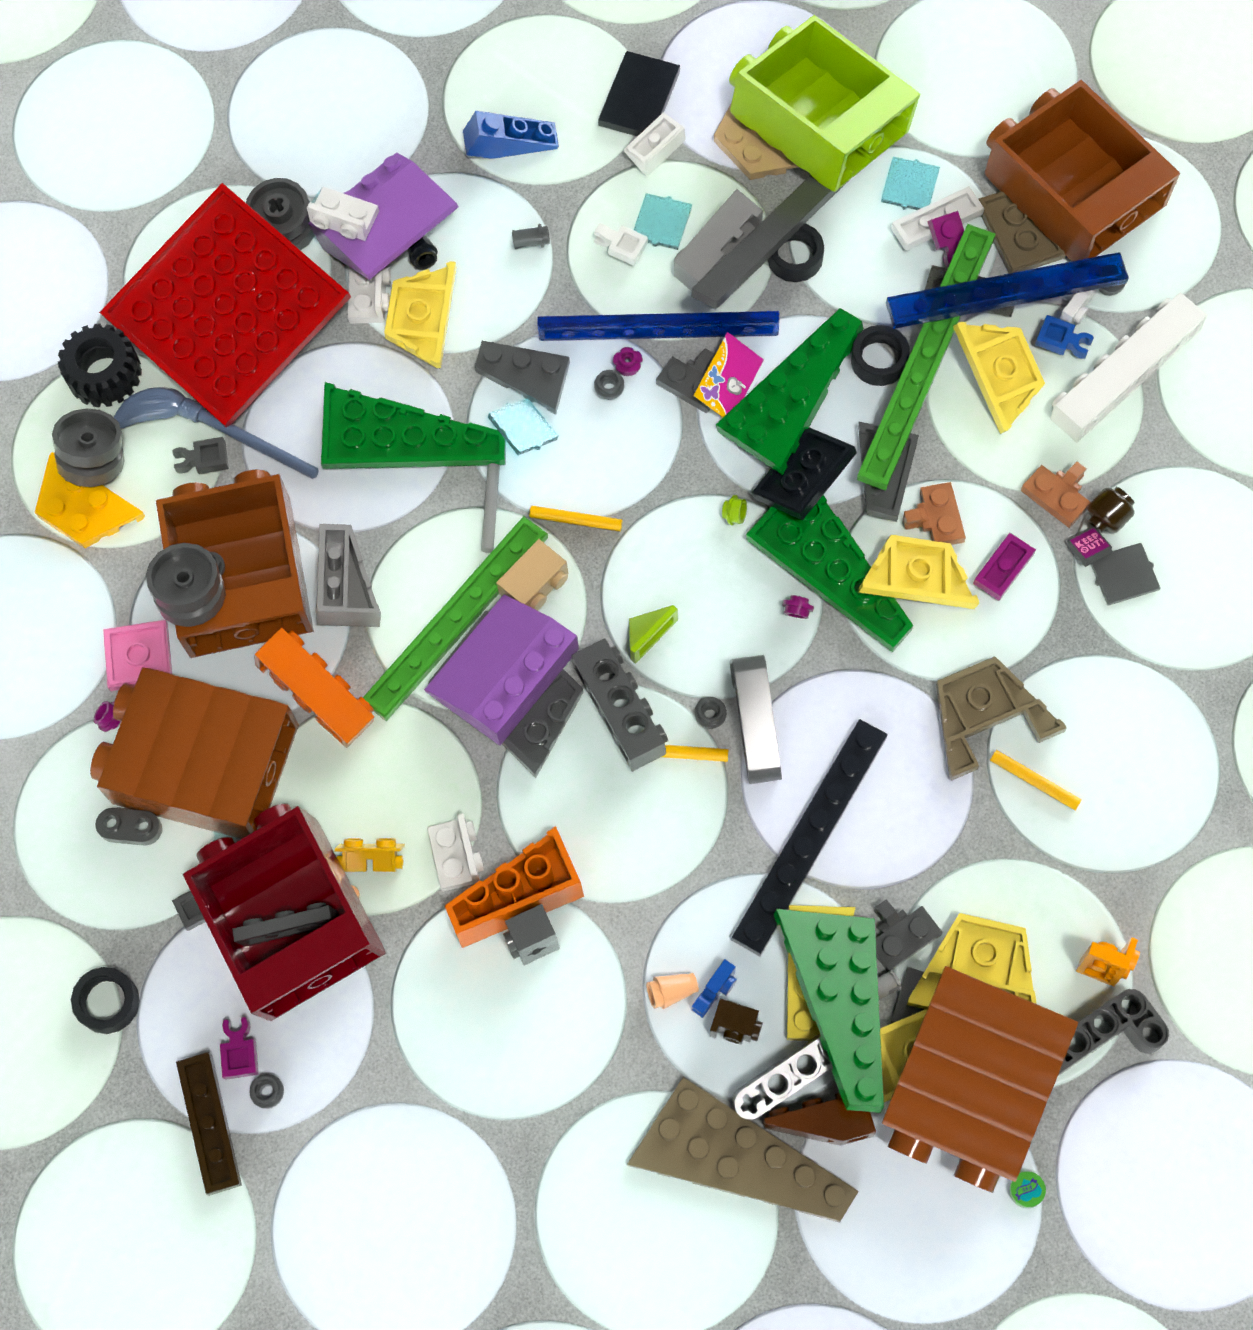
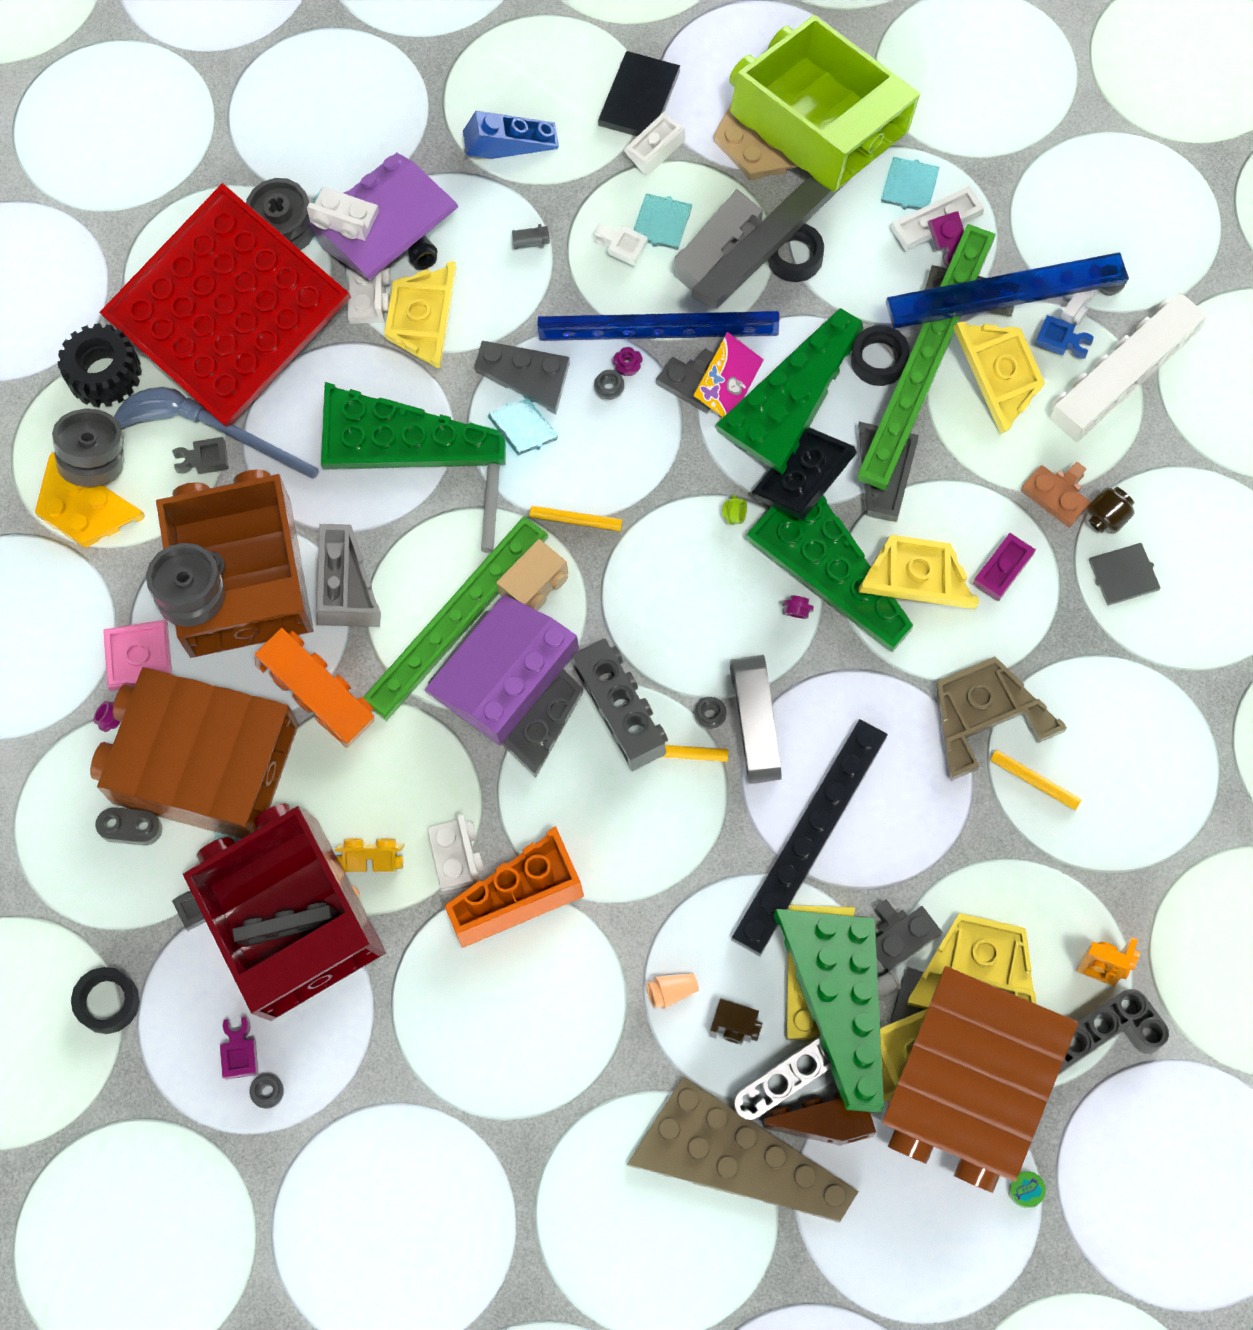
(208, 1123): dark brown plate -> none
(530, 935): dark grey brick -> none
(648, 629): lime slope -> none
(720, 982): blue plate -> none
(937, 514): nougat hinge -> none
(1017, 236): dark tan tile -> none
(1079, 171): dark orange brick -> none
(1089, 546): tile -> none

